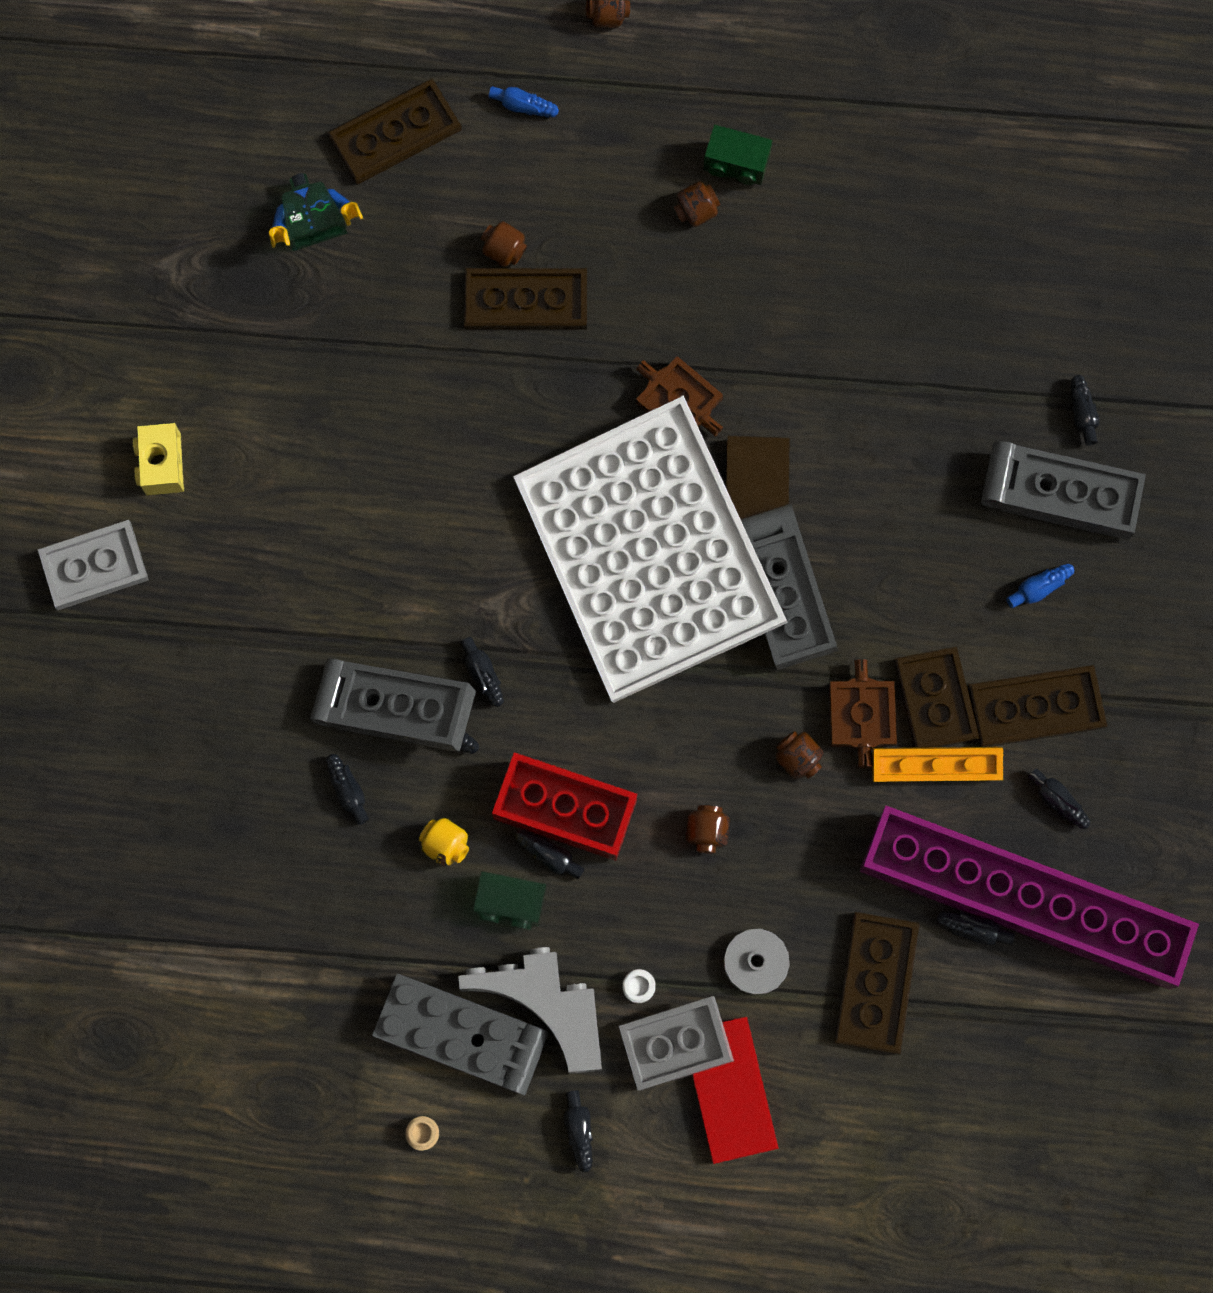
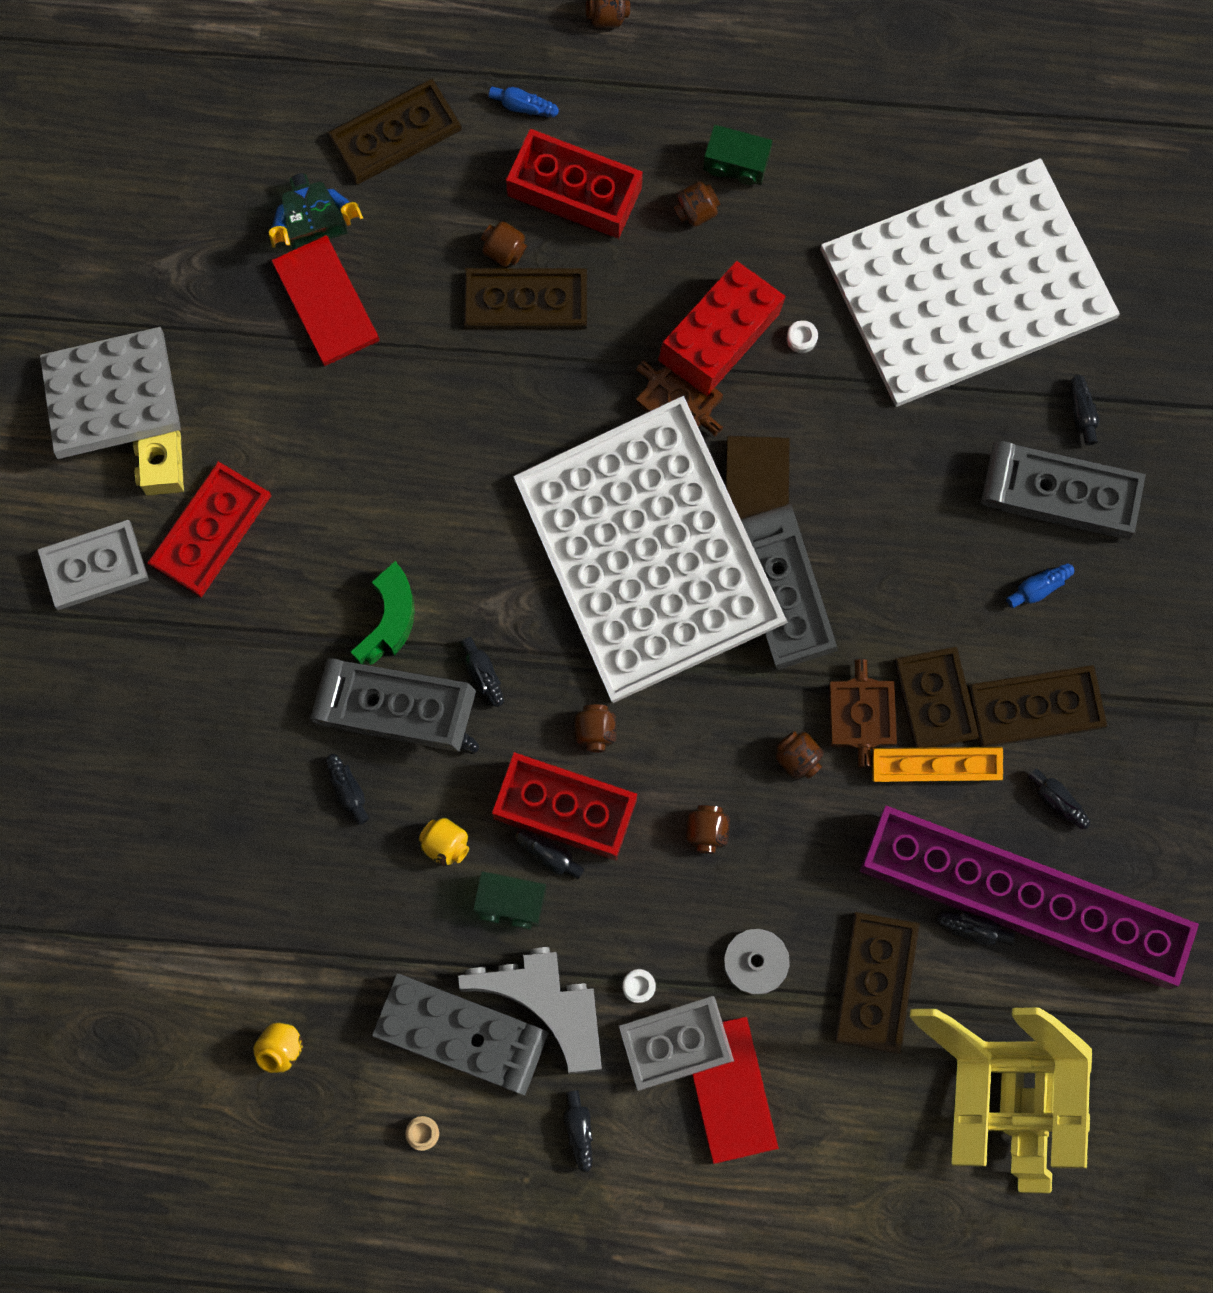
(109, 392): none -> light grey plate
(209, 529): none -> red tile
(278, 1047): none -> yellow head
(325, 300): none -> red tile
(396, 620): none -> green arch
(574, 183): none -> red brick
(595, 728): none -> reddish brown head
(721, 328): none -> red brick
(802, 336): none -> white tile
(969, 282): none -> white plate
(1027, 1114): none -> light yellow piece

